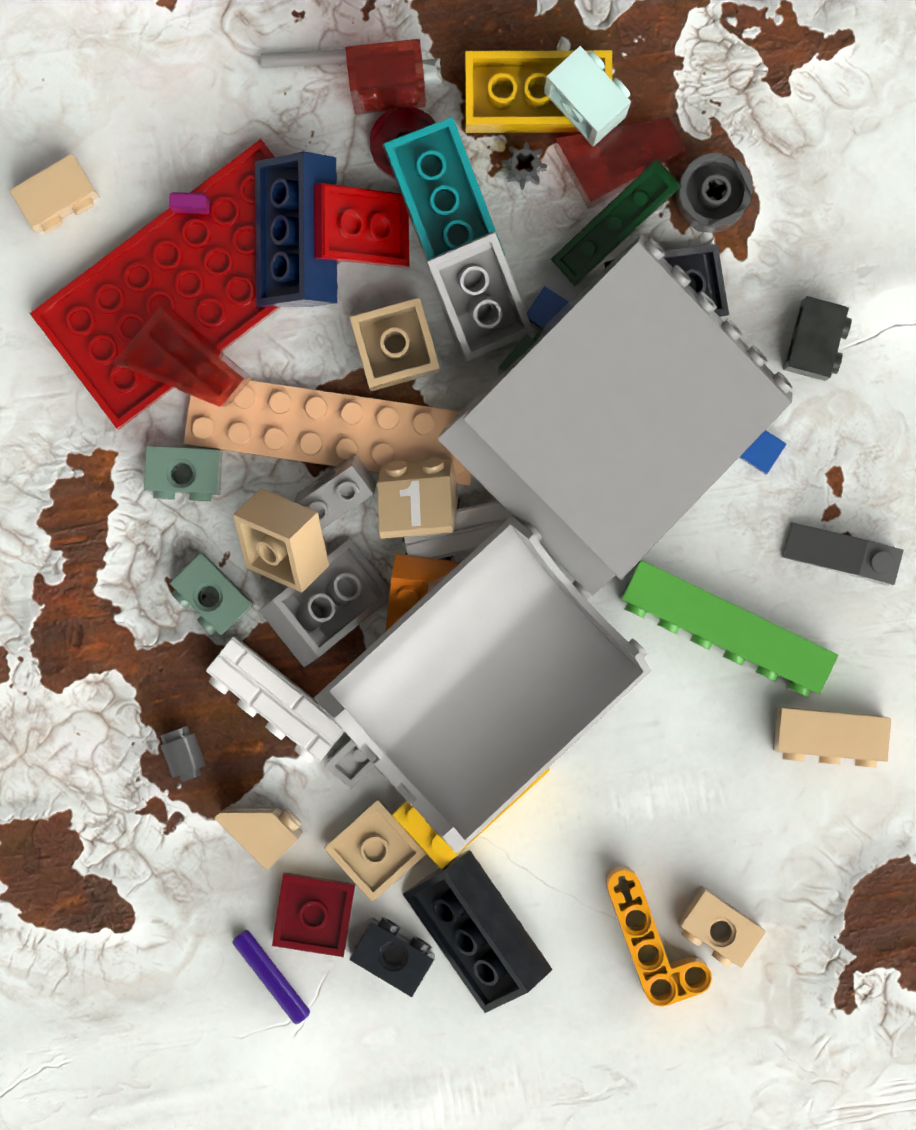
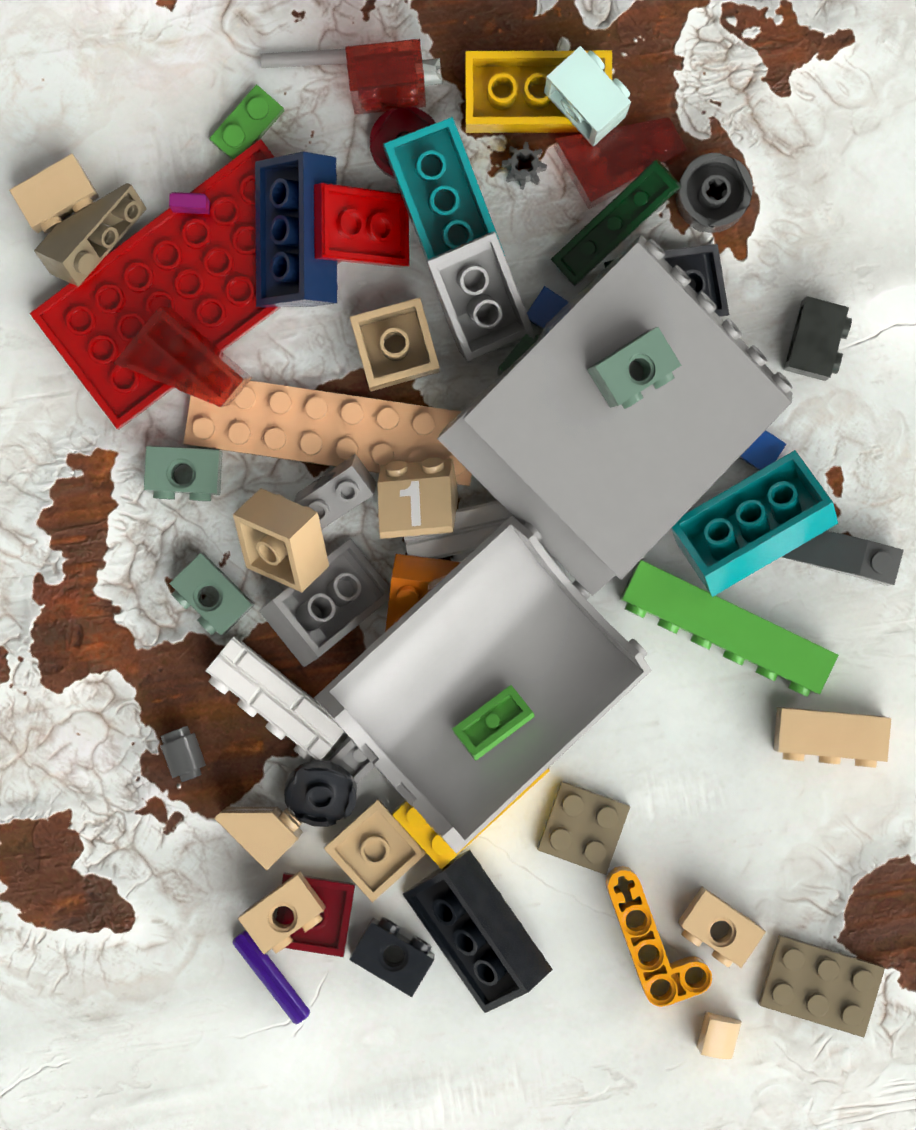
(88, 236): none -> dark tan slope
(247, 123): none -> bright green plate
(260, 918): none -> tan brick
(320, 793): none -> black tile
(493, 722): none -> bright green plate
(583, 828): none -> dark tan plate
(613, 376): none -> sand green brick
(718, 1036): none -> brick
(754, 523): none -> teal brick
(821, 986): none -> dark tan plate

